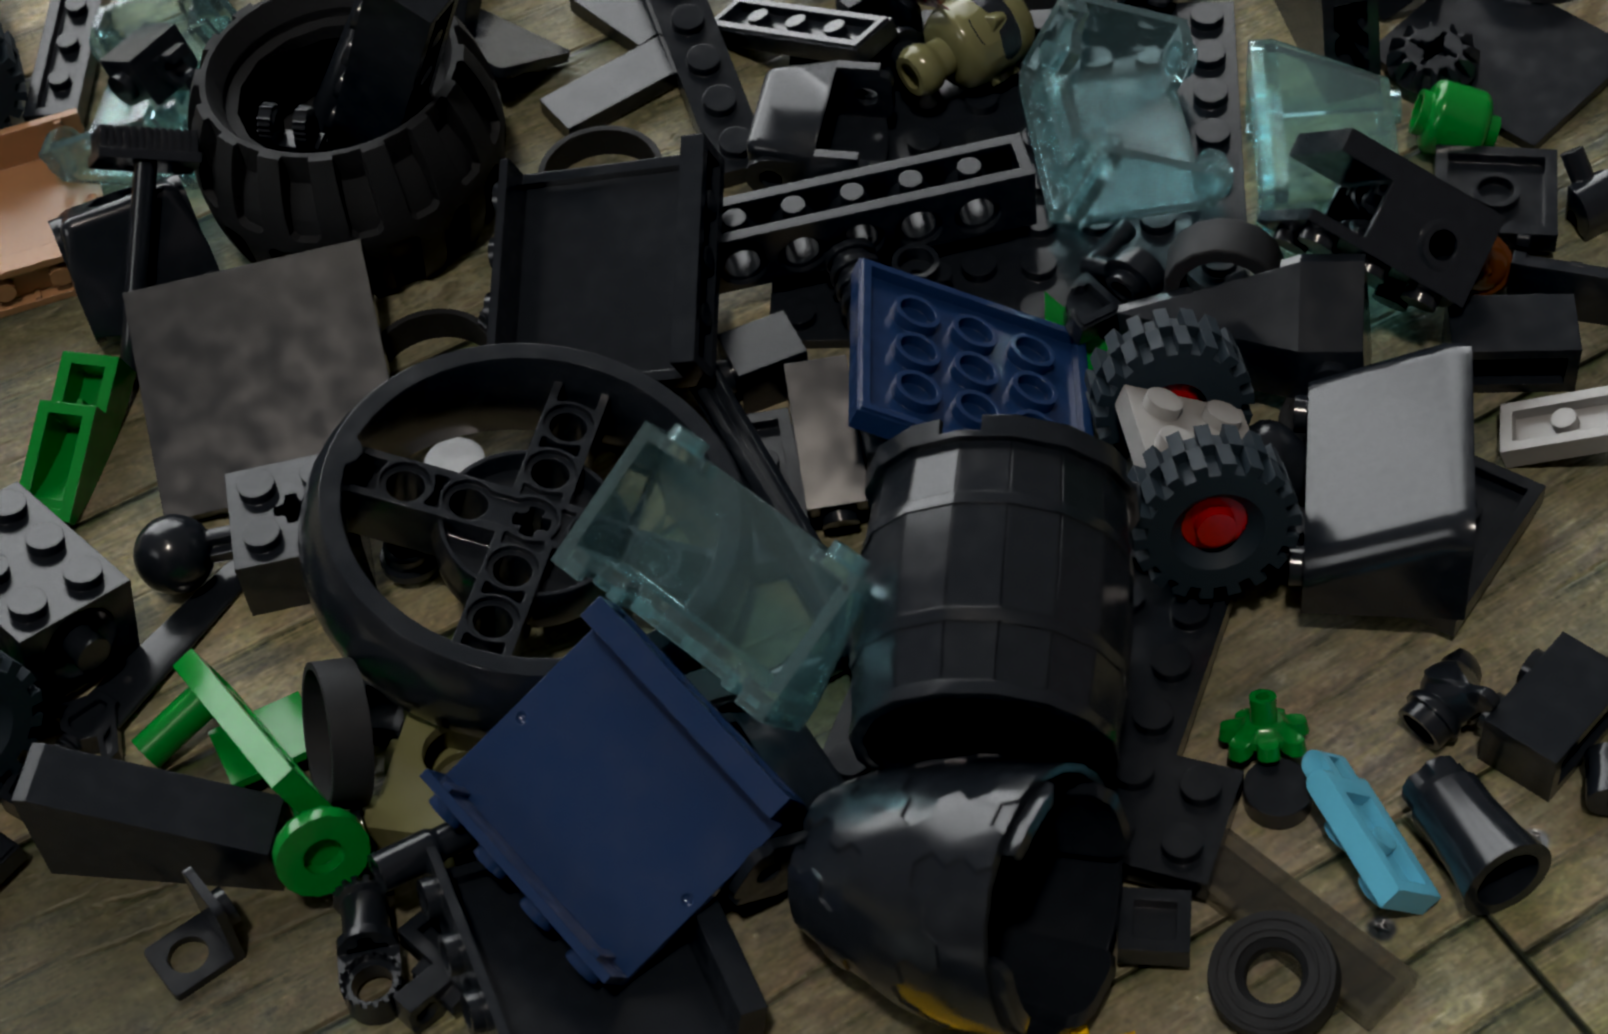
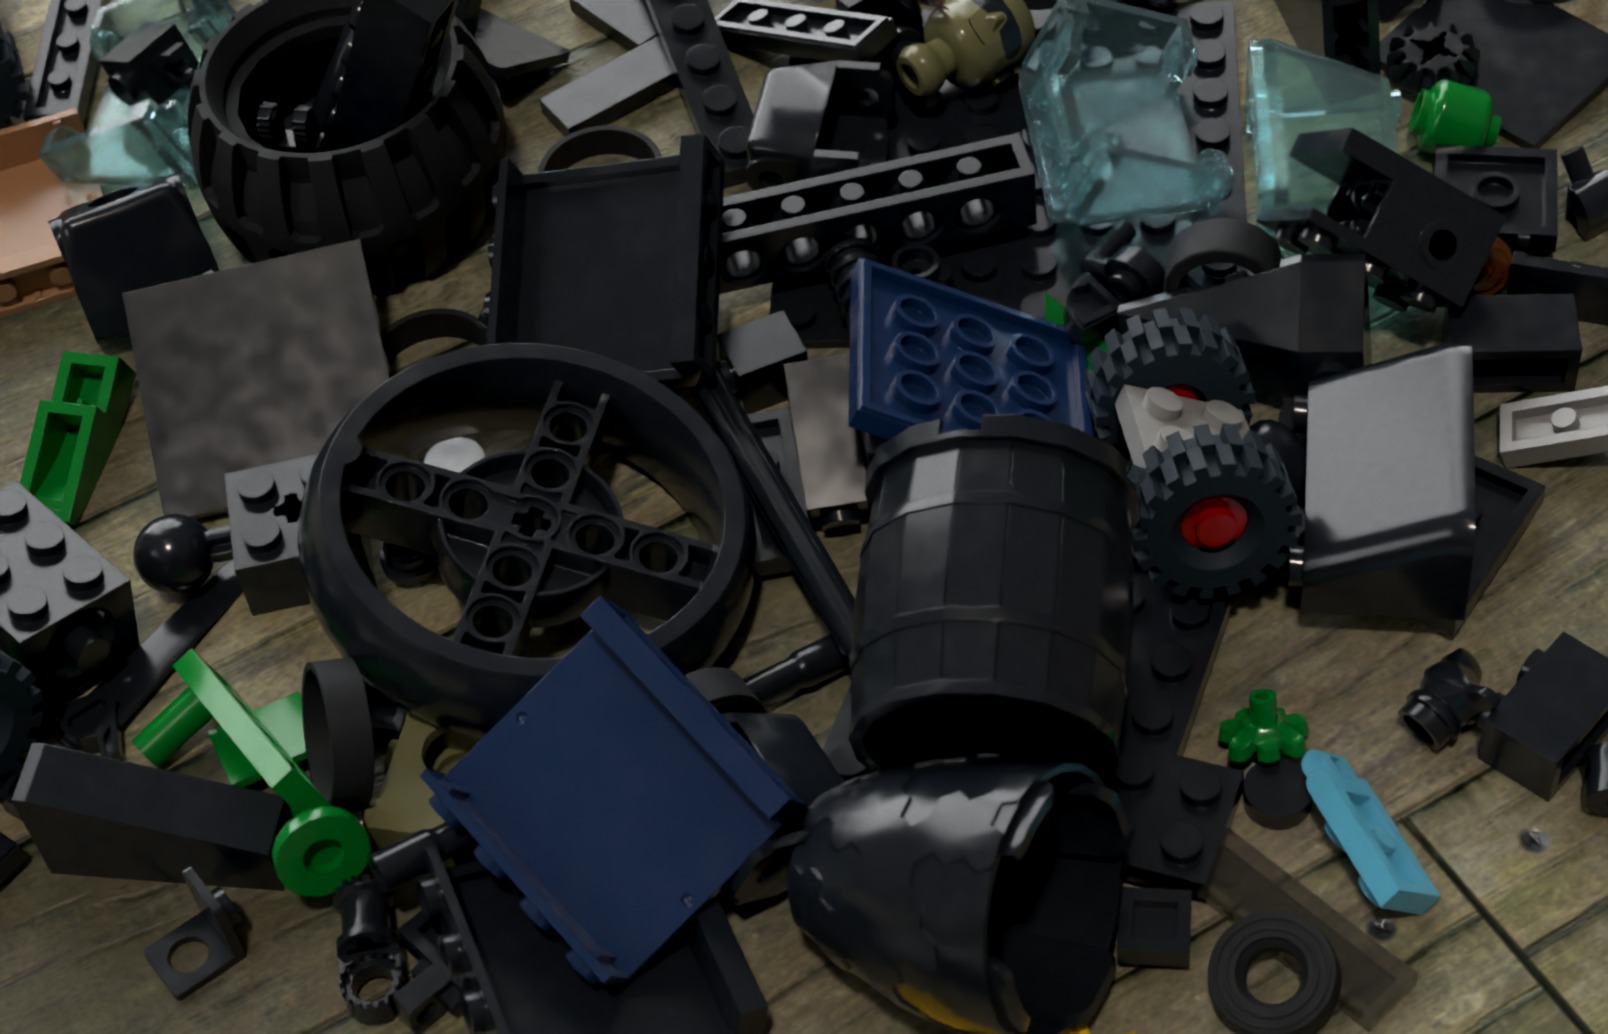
(146, 154): black piece -> none
(720, 574): clear light blue windscreen -> none
(1475, 837): black plant -> none

